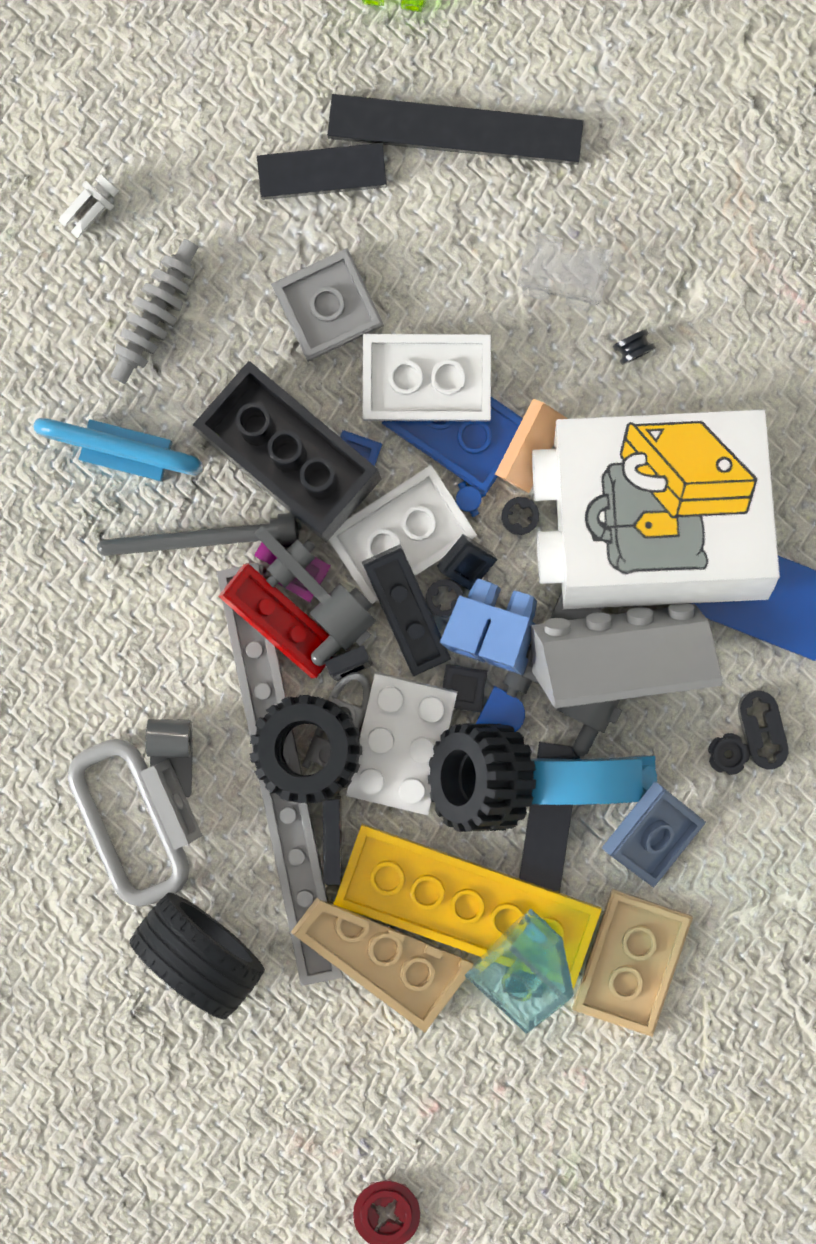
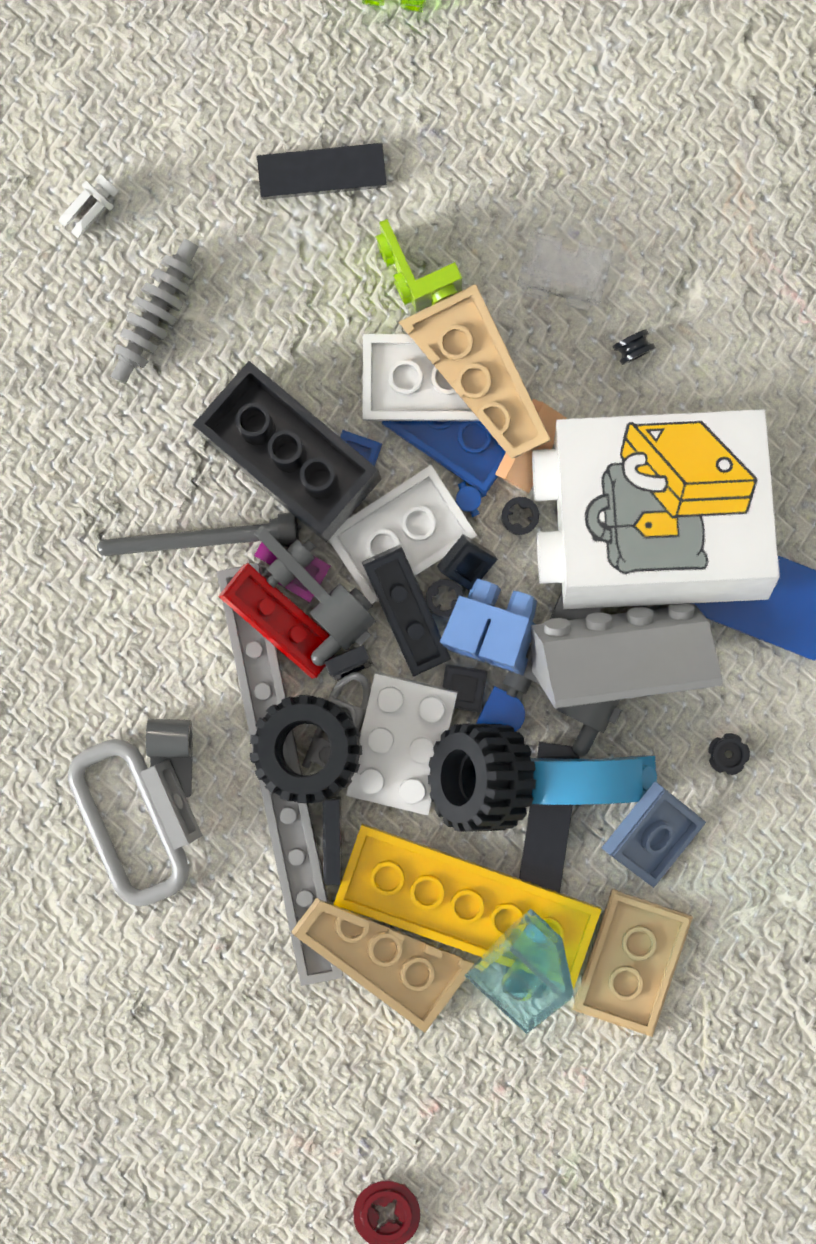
(120, 448): dark azure bar -> none
(196, 956): black tyre -> none
(327, 304): light grey plate -> none
(425, 290): none -> lime bracket
(455, 129): black tile -> none
(475, 362): none -> tan wing
(773, 727): black beam -> none

